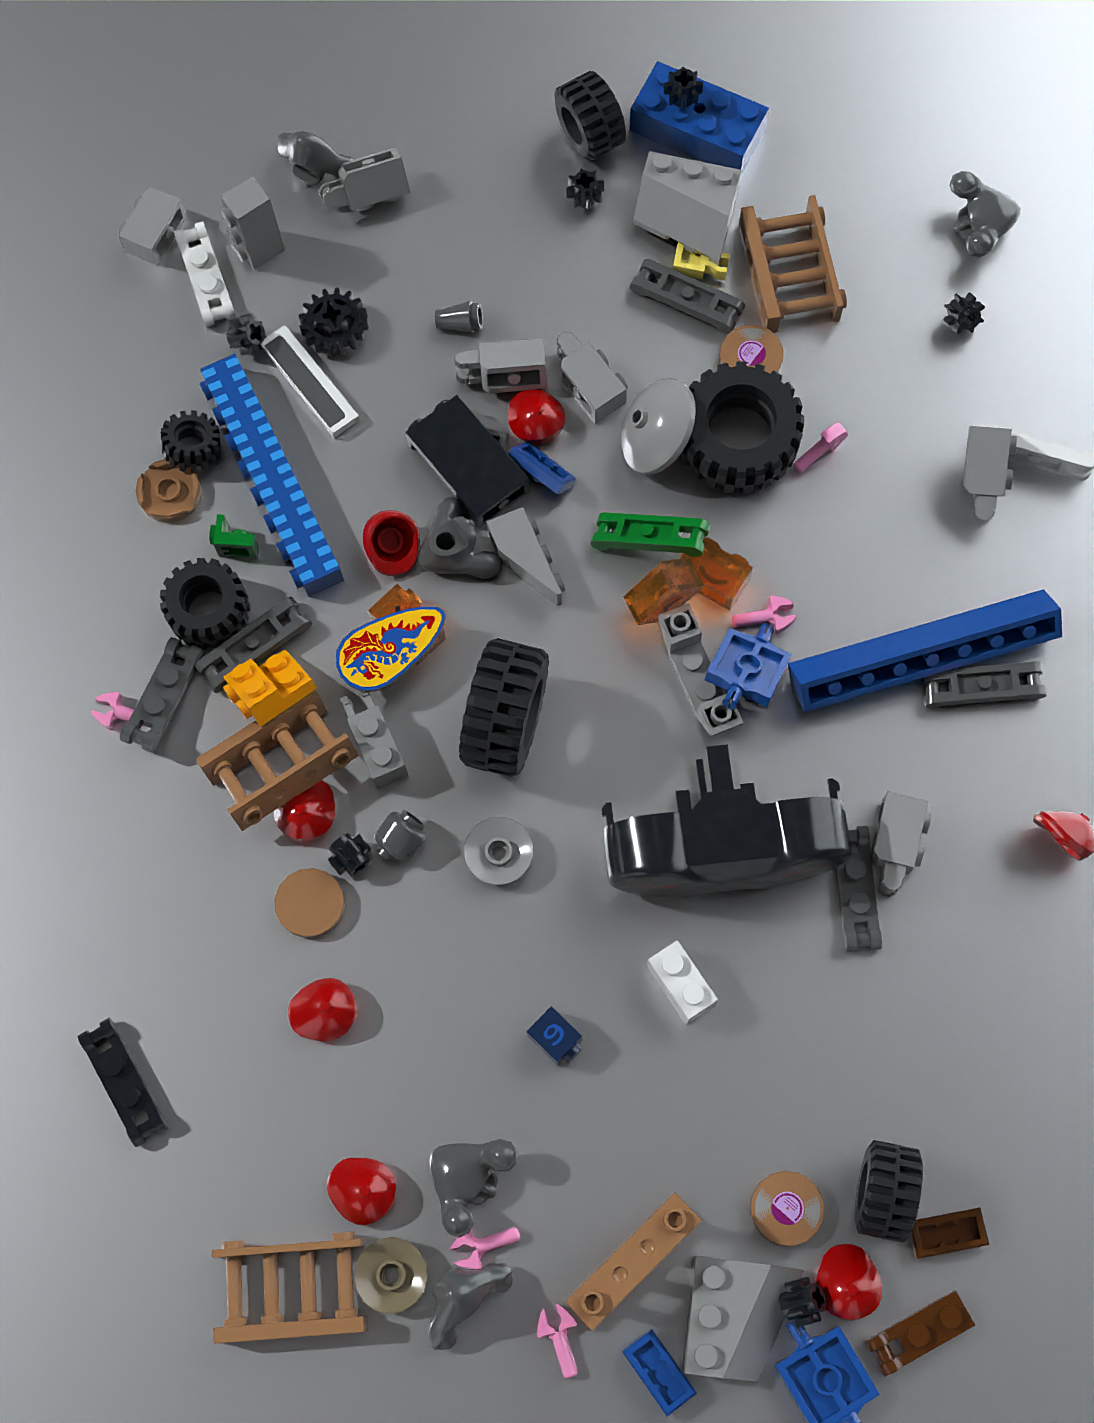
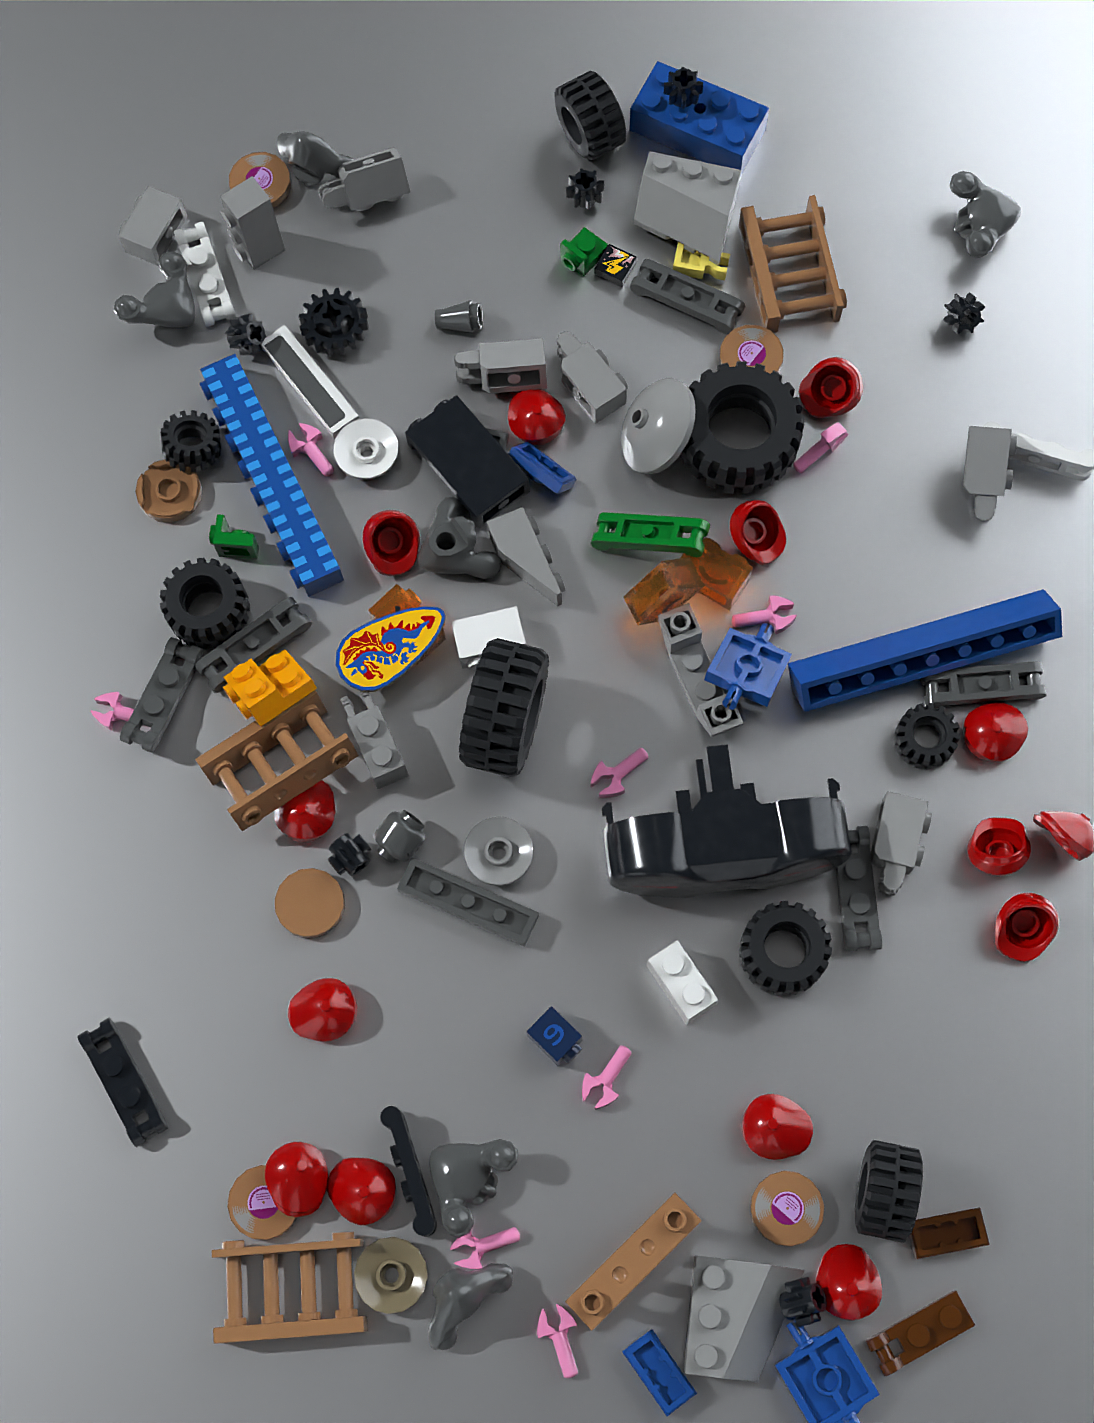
(164, 304): none -> dark grey head
(254, 1209): none -> medium nougat tile
(267, 170): none -> medium nougat tile
(297, 1178): none -> red hat
(310, 448): none -> bright pink bar
(364, 436): none -> white dish
(414, 1186): none -> black plate
(468, 901): none -> dark grey plate
(476, 631): none -> white brick
(582, 251): none -> green bracket
(606, 1078): none -> bright pink bar
(615, 265): none -> black tile
(617, 773): none -> bright pink bar
(758, 531): none -> red hat
(776, 1127): none -> red hat
(794, 920): none -> black tyre
(831, 388): none -> red hat
(927, 716): none -> black tyre
(995, 731): none -> red hat
(999, 846): none -> red hat
(1026, 926): none -> red hat

